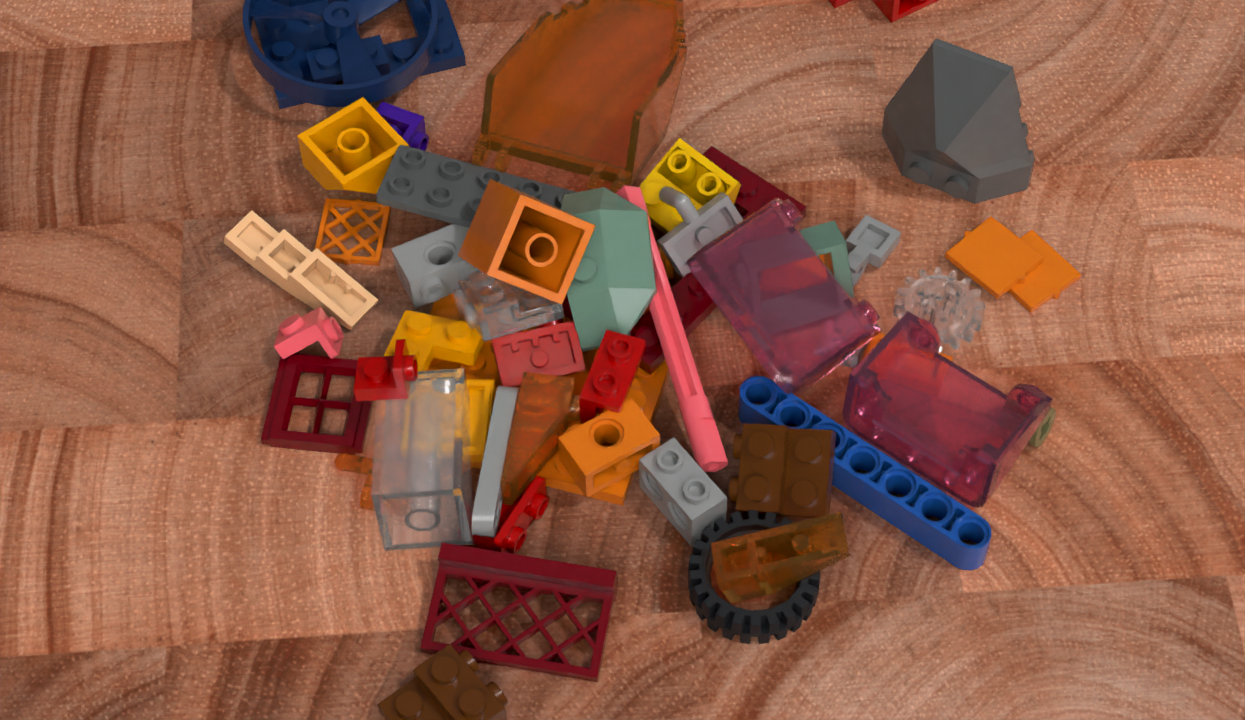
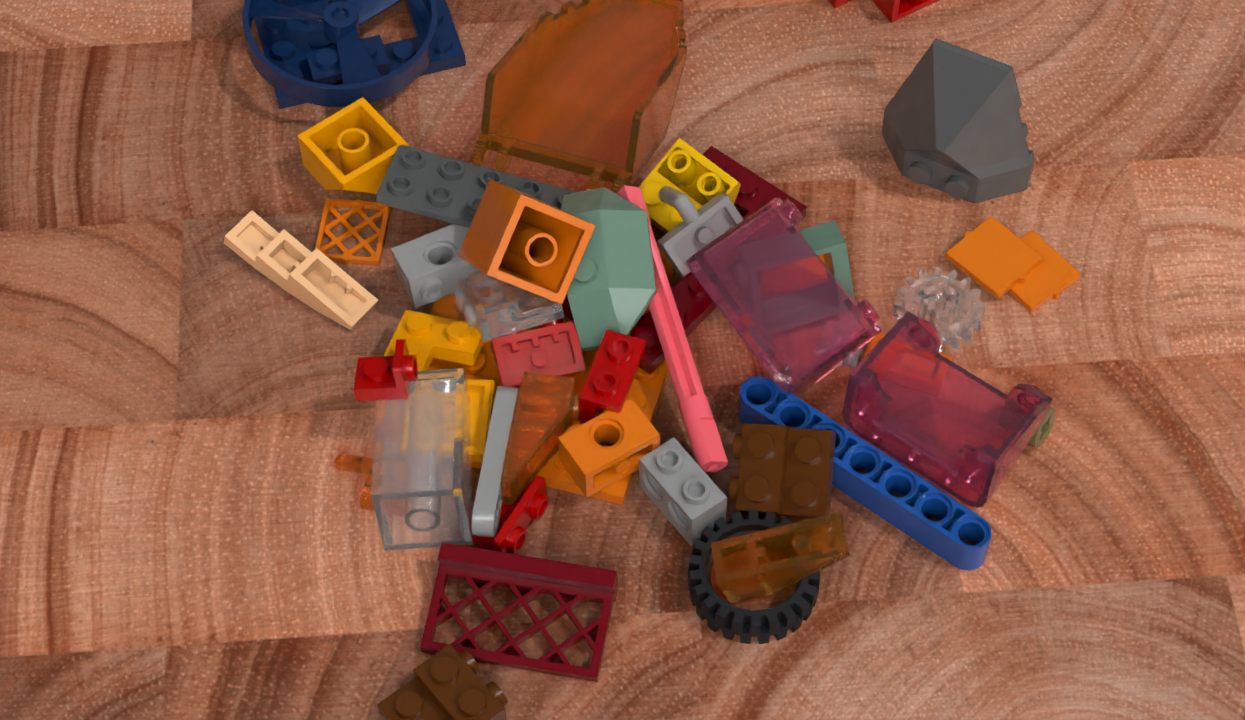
(284, 399): dark red piece -> none
(303, 331): coral bracket -> none
(406, 124): dark purple bracket -> none
(871, 244): light grey plate -> none

